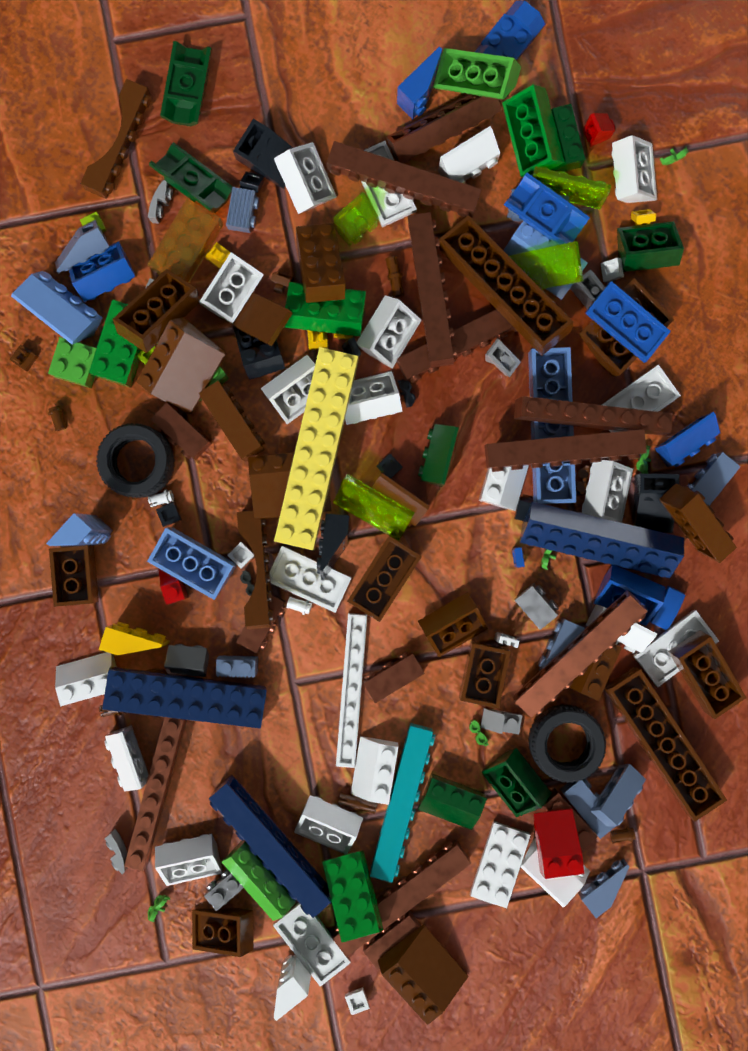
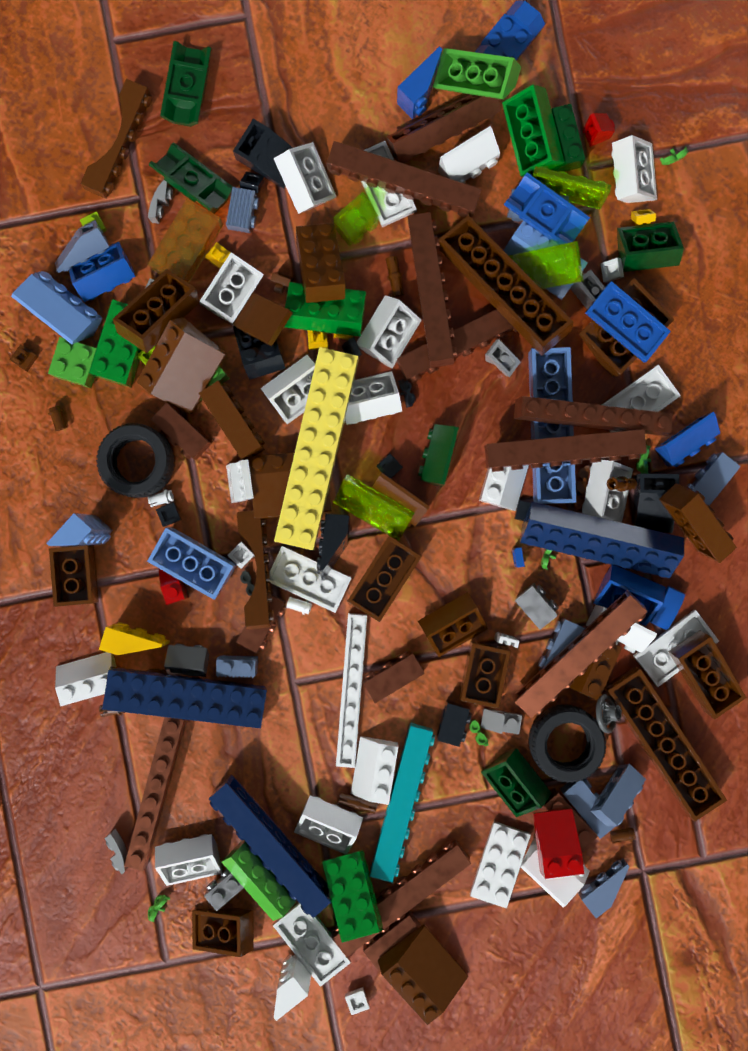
(127, 758): white slope -> none
(239, 481): none -> white slope
(452, 801): dark green slope -> none
(453, 723): none -> black brick
(611, 713): none -> dark grey piece
(621, 483): none -> reddish brown pin

